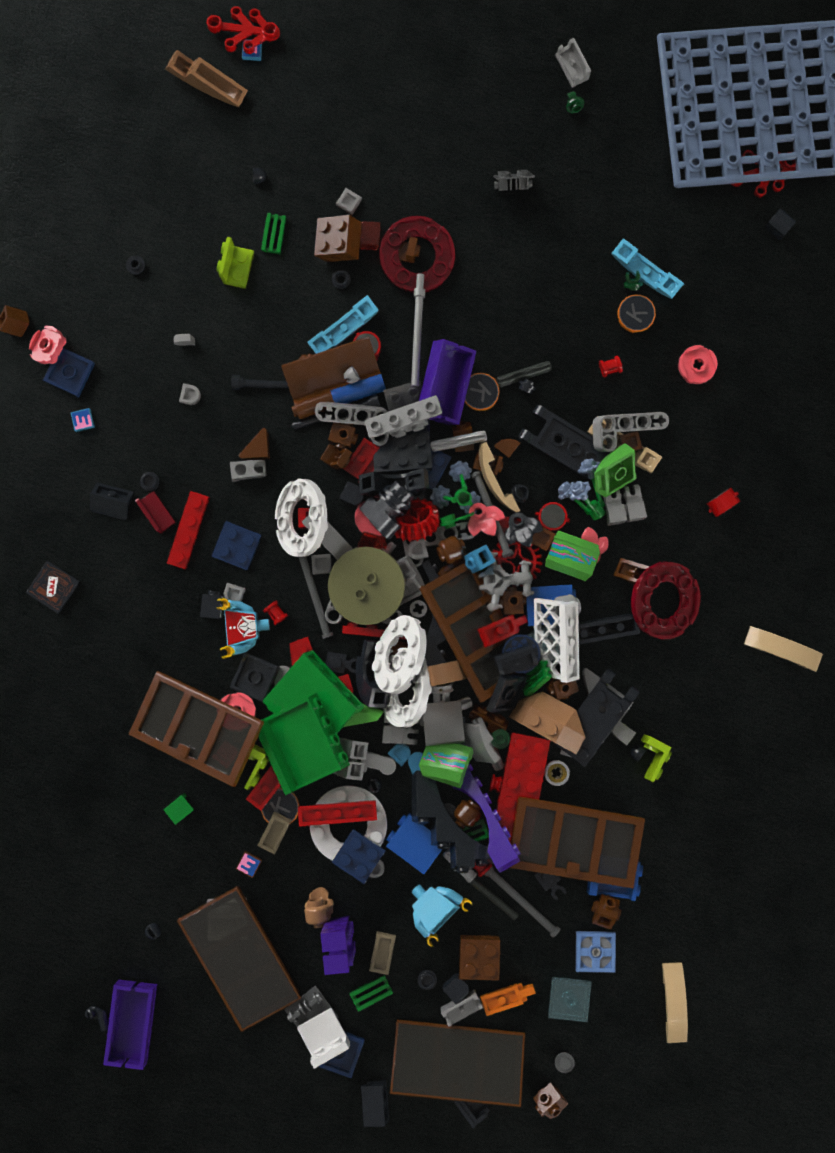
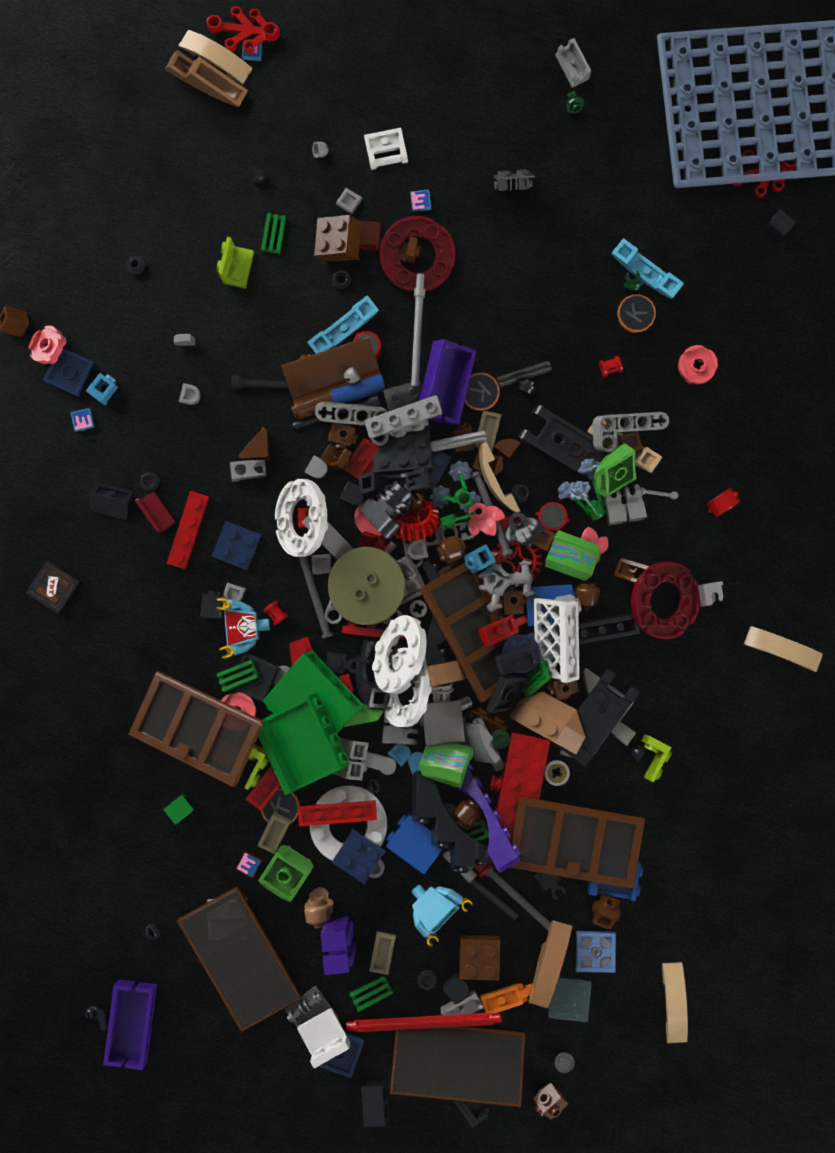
(100, 381): none -> dark azure brick
(216, 54): none -> tan slope
(255, 676): none -> green tile
(286, 873): none -> bright green slope
(316, 468): none -> light grey tile
(319, 149): none -> light grey hinge
(385, 142): none -> white plate
(417, 504): none -> reddish brown hinge
(420, 200): none -> tile
(422, 1022): none -> red piece
(490, 424): none -> dark tan tile
(550, 964): none -> medium nougat slope
(588, 595): none -> reddish brown head
(673, 495): none -> light grey hinge
(708, 591): none -> light grey hinge

